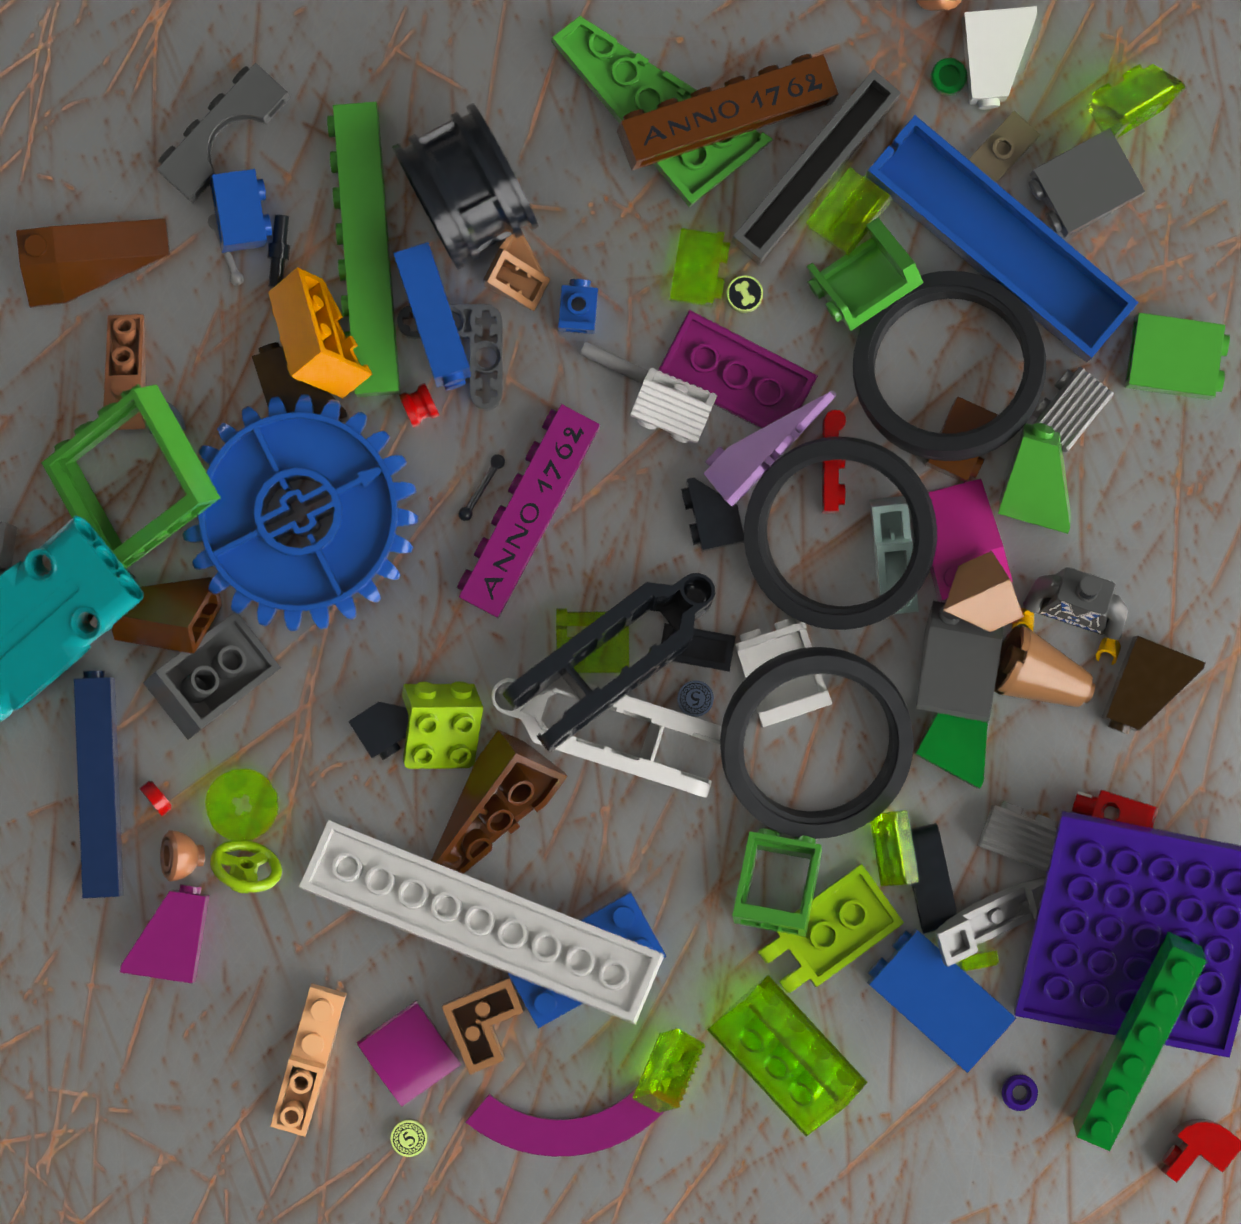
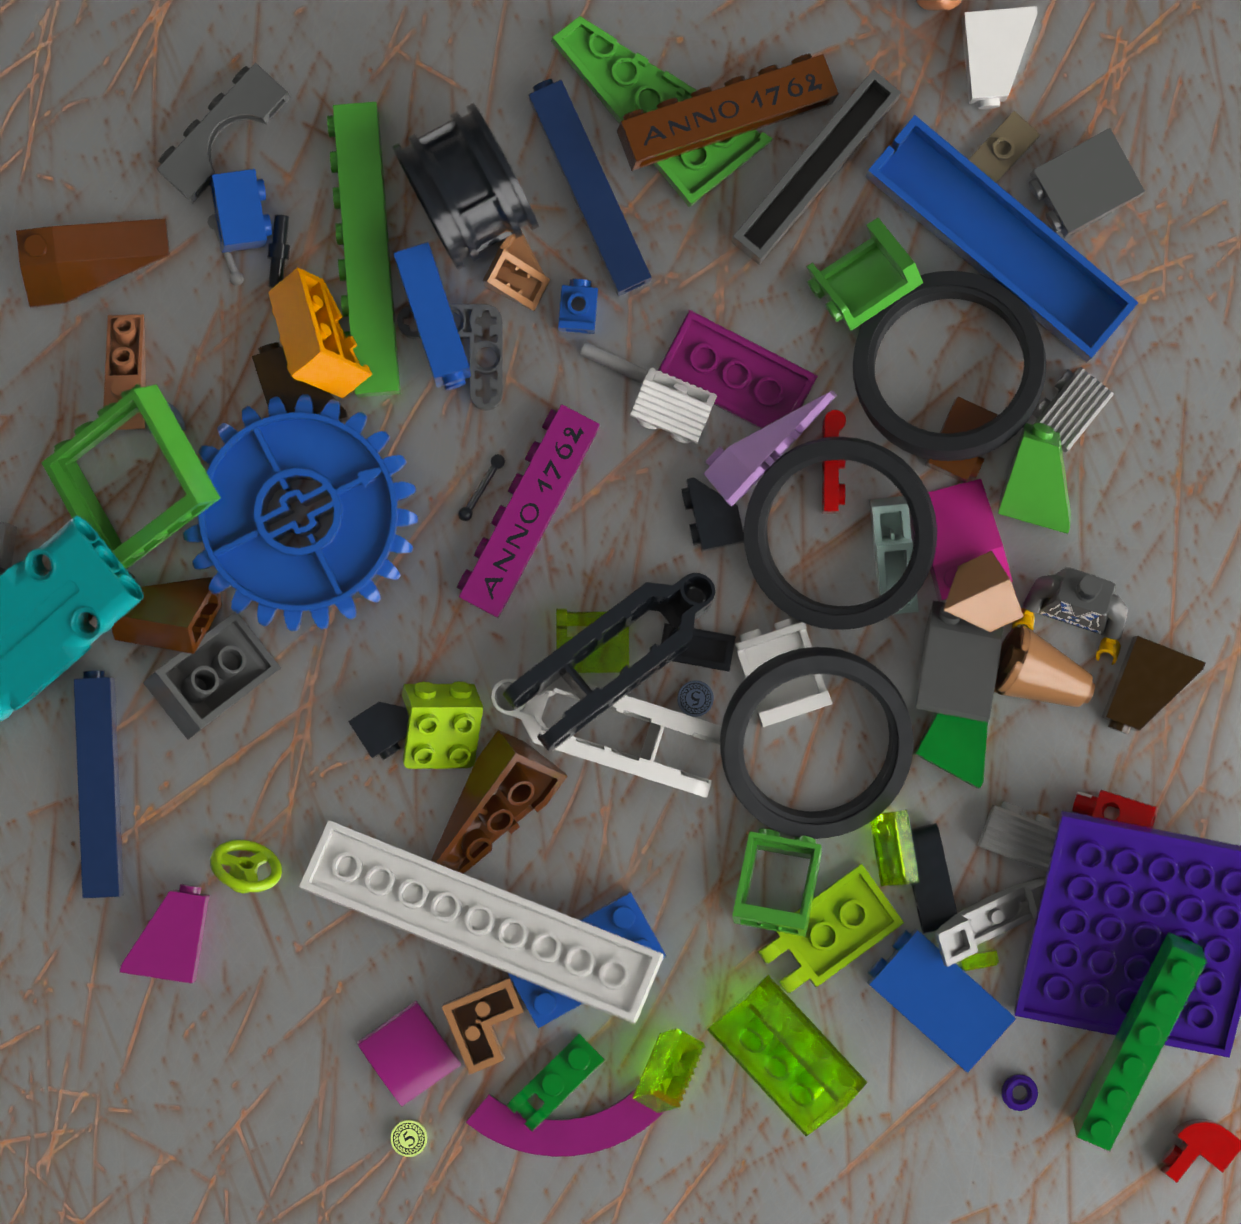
(156, 797): red tile -> none
(179, 855): nougat brick -> none
(222, 811): clear neon green plate -> none
(308, 1060): light nougat slope -> none
(419, 405): red wheel -> none
(556, 1081): none -> green plate
(589, 186): none -> dark blue brick
(698, 267): clear neon green bracket -> none
(744, 294): tile -> none
(847, 211): clear neon green plate -> none
(948, 76): green tile -> none
(1135, 99): clear neon green slope -> none
(1176, 356): bright green brick -> none

